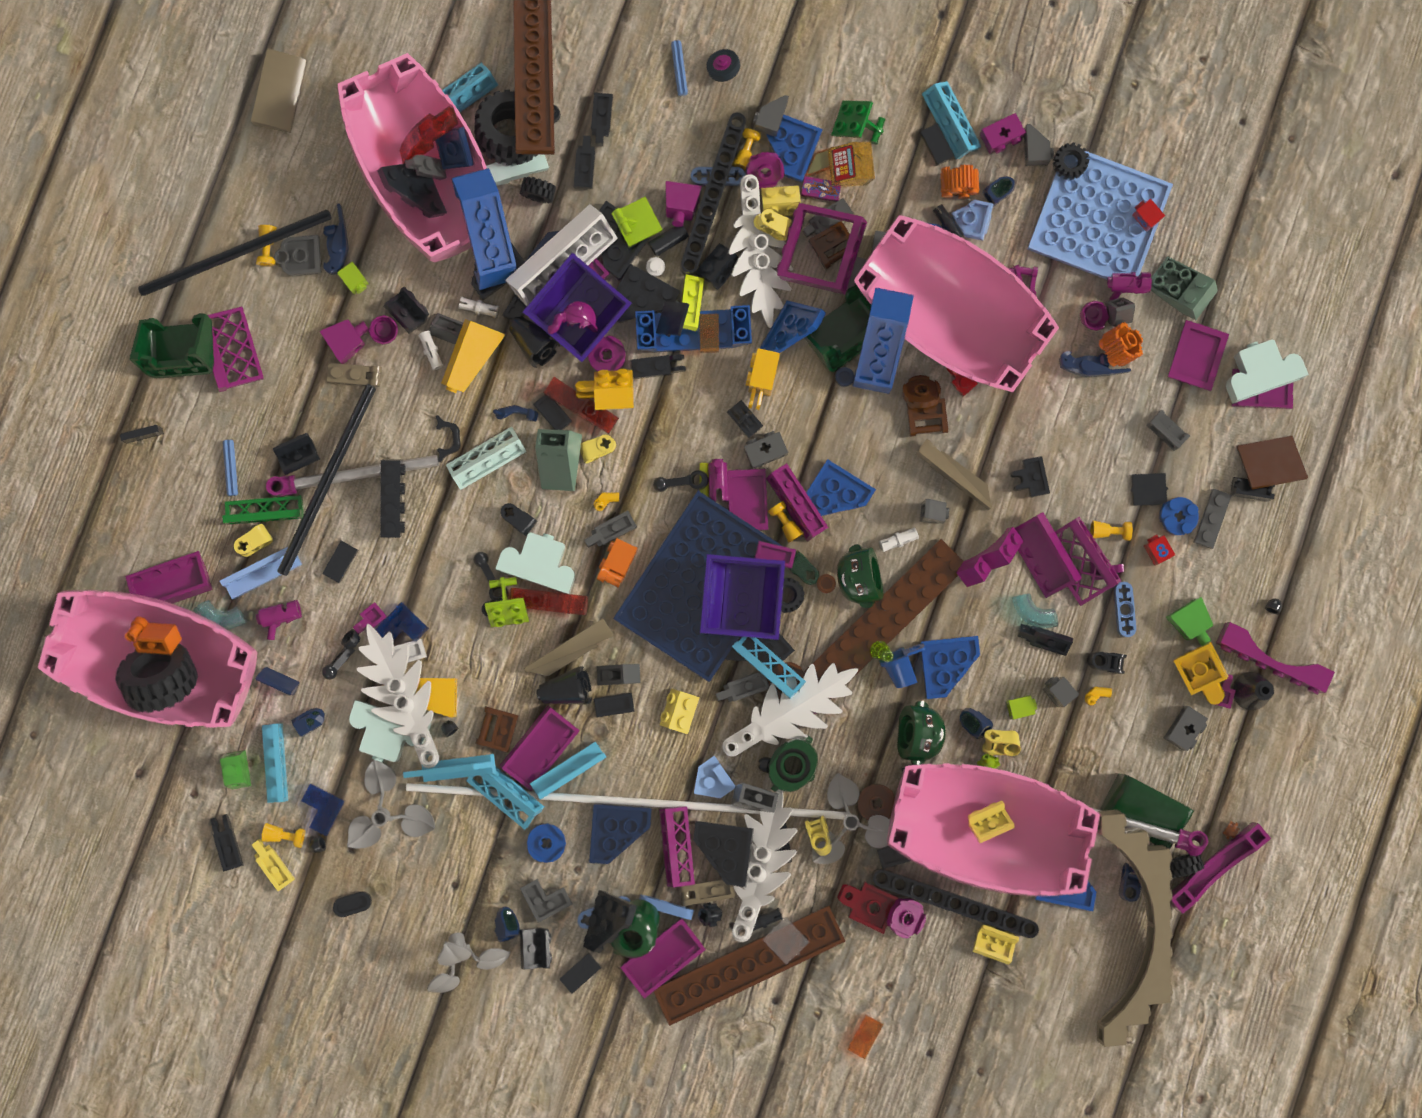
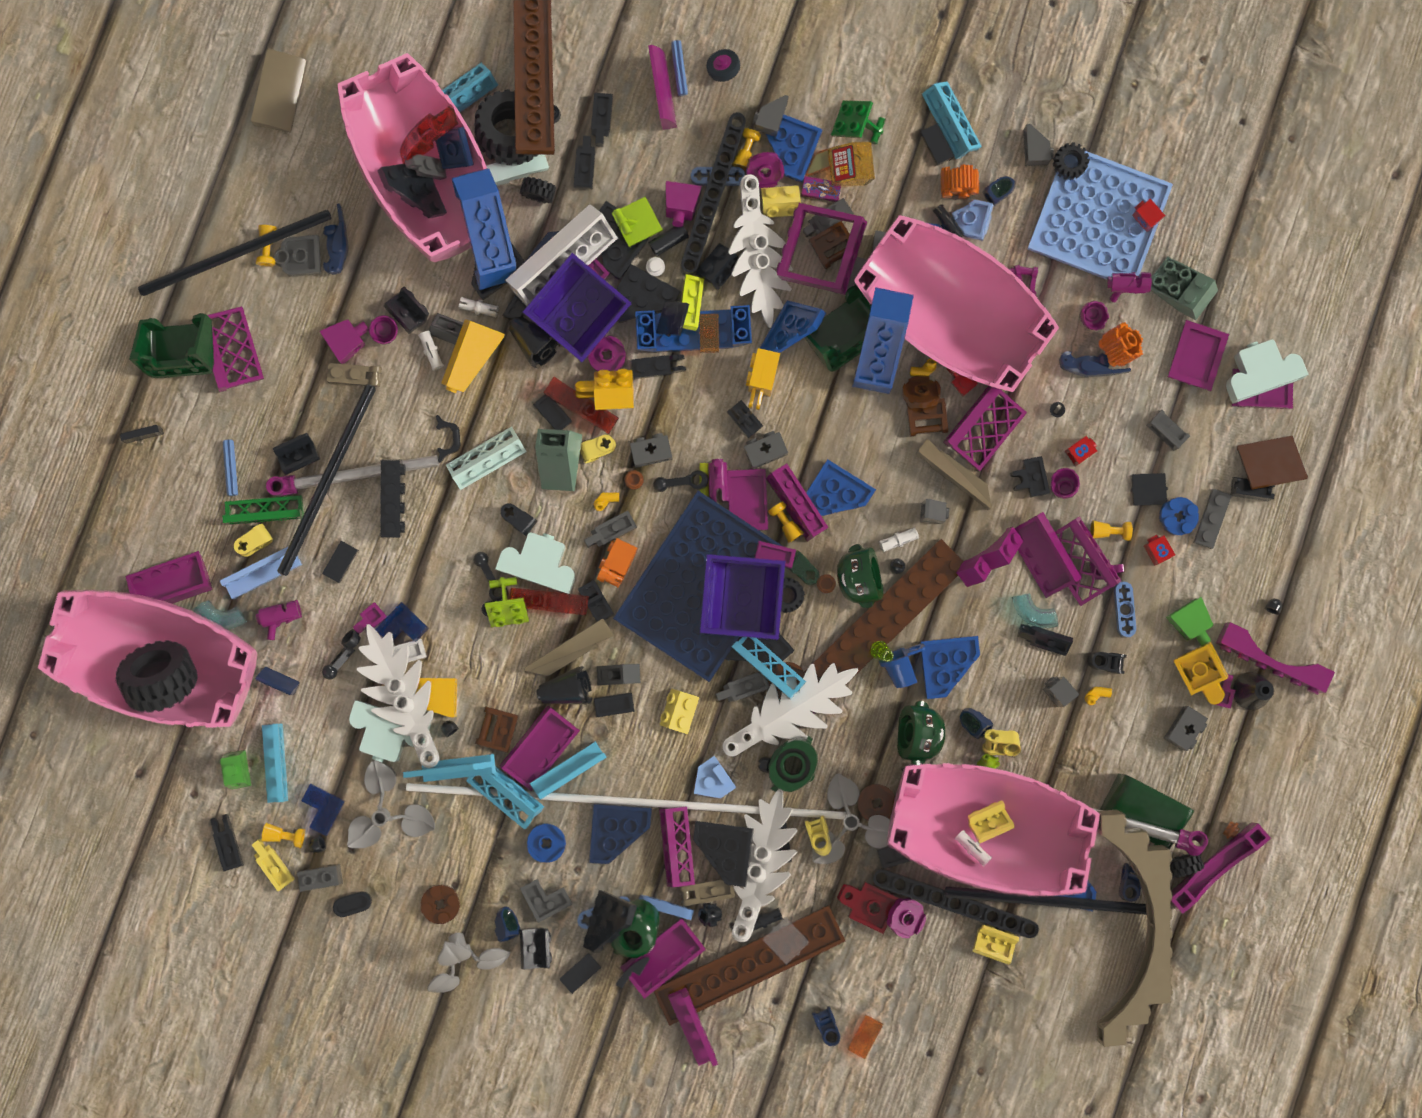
(153, 637): orange hinge -> none
(308, 721): dark blue rock -> none
(320, 877): none -> dark grey brick
(353, 278): lime brick -> none
(430, 909): none -> reddish brown plate
(504, 412): dark blue piece -> none
(575, 313): magenta piece -> none
(596, 601): none -> black slope
(634, 479): none -> dark orange plate
(636, 967): none -> black slope
(661, 453): none -> dark grey brick
(662, 87): none -> magenta slope
(692, 1027): none -> magenta fence
(754, 798): dark grey slope -> none
(773, 224): light yellow piece -> none
(826, 1025): none -> dark blue piece
(844, 377): dark blue tile -> none
(896, 570): none -> black hinge
(926, 370): none -> yellow arm
(971, 417): none -> magenta fence
(973, 848): none -> white pin
(1010, 126): magenta brick -> none
(1021, 707): lime brick -> none
(1054, 901): none -> black axle
(1061, 411): none -> black hinge
(1065, 483): none -> magenta hair
(1081, 450): none -> red brick
(1120, 311): dark grey slope -> none

